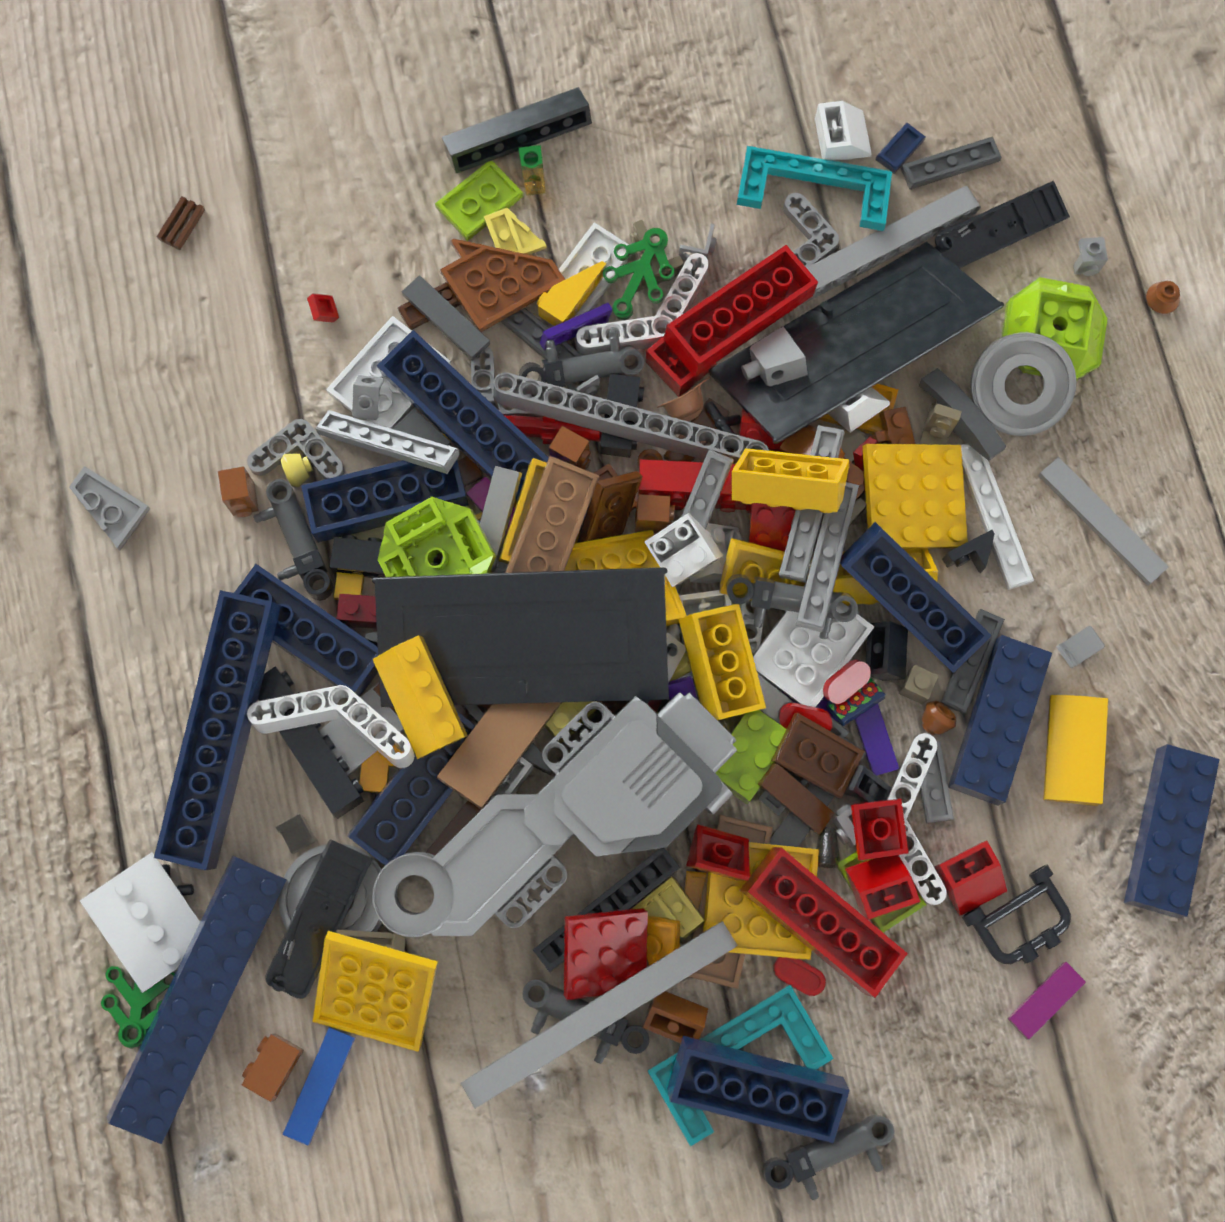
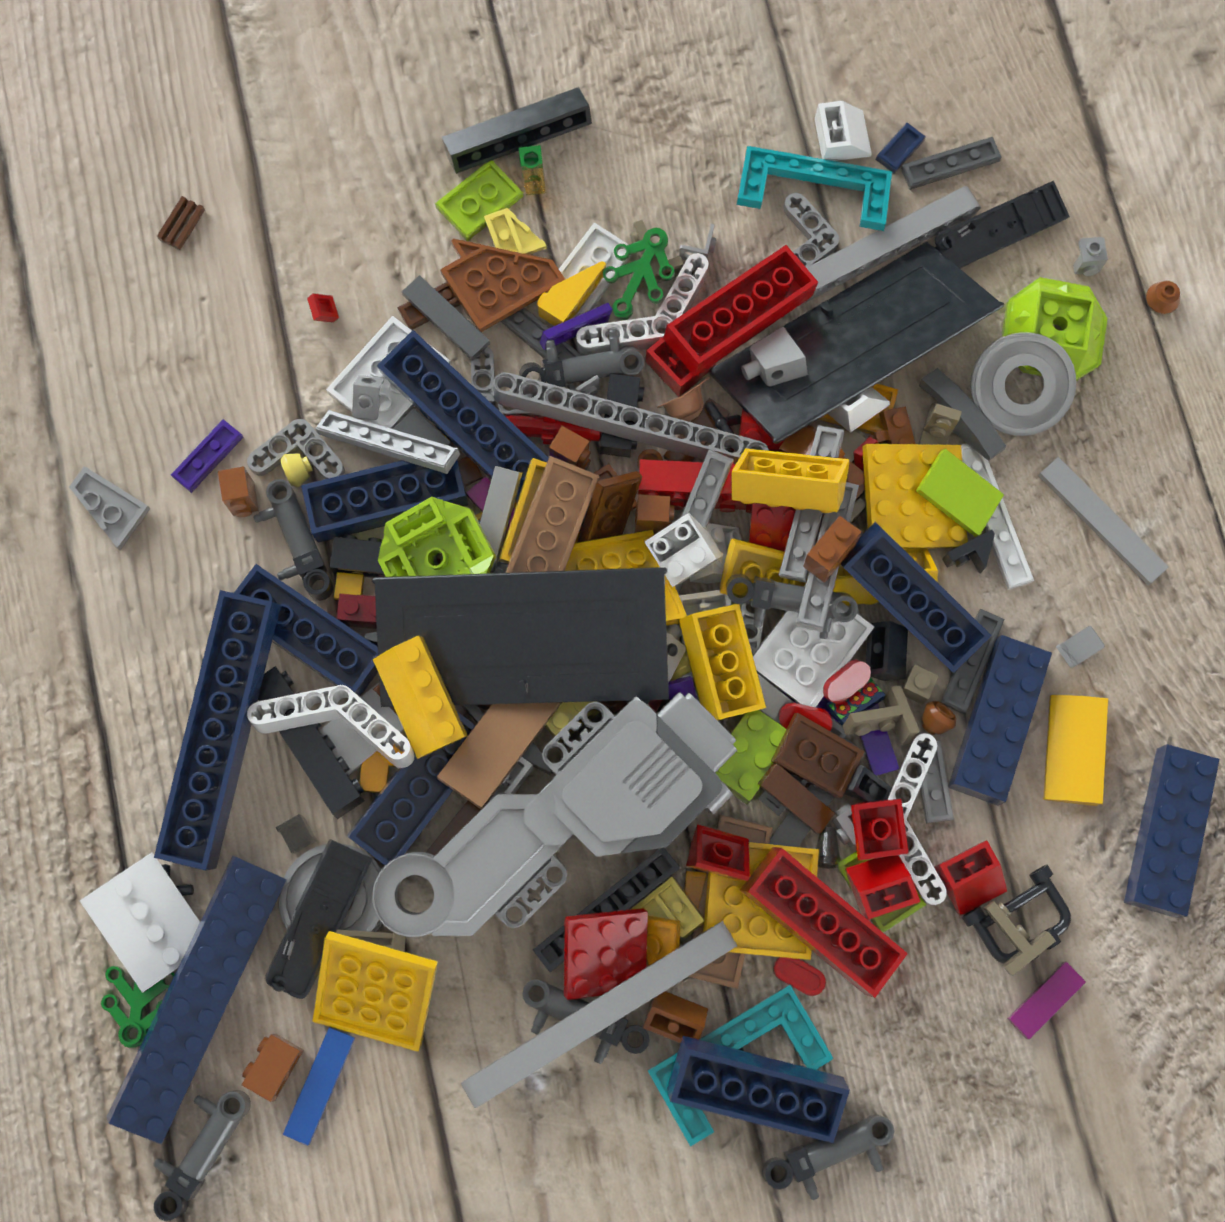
(190, 1174): none -> dark grey piece
(207, 456): none -> dark purple tile
(832, 549): none -> dark orange brick
(894, 715): none -> dark tan bracket
(960, 492): none -> lime tile
(1018, 938): none -> dark tan bracket

